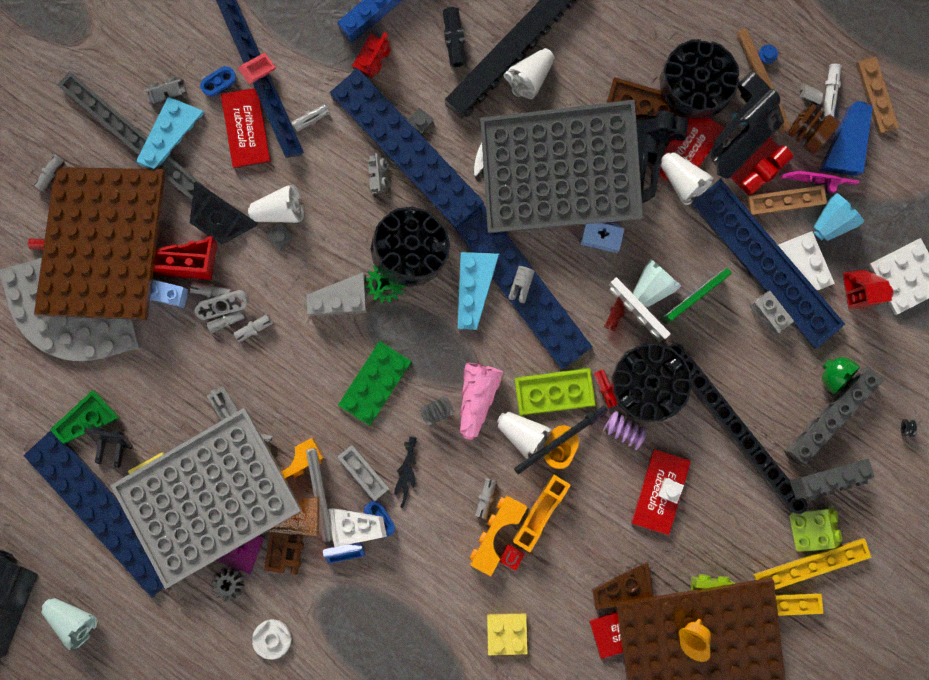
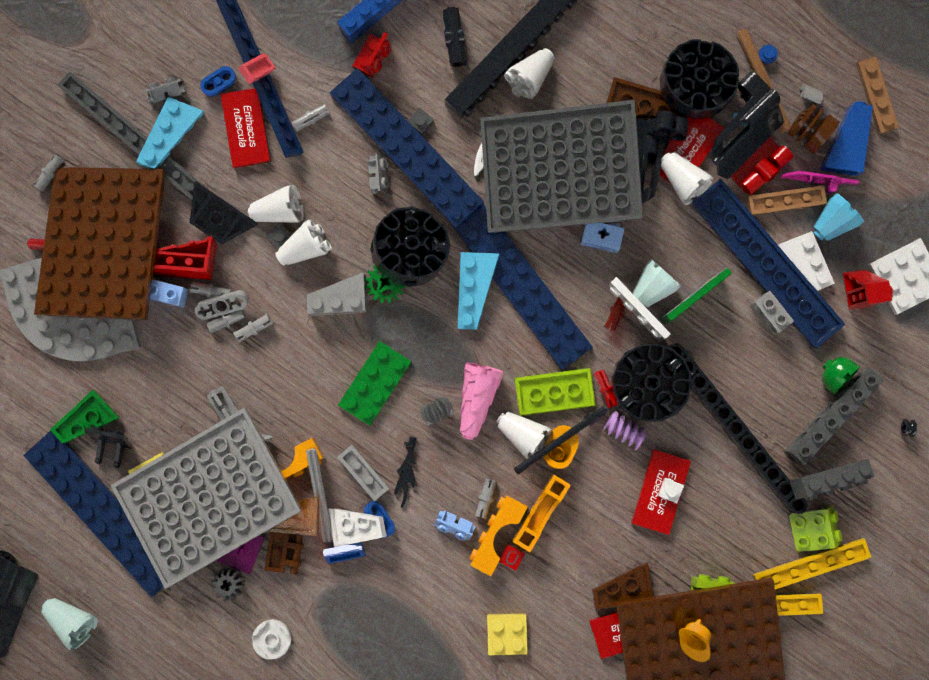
(304, 244): none -> white cone
(461, 530): none -> light blue hinge
(523, 280): light grey hinge -> none
(832, 86): white pin -> none

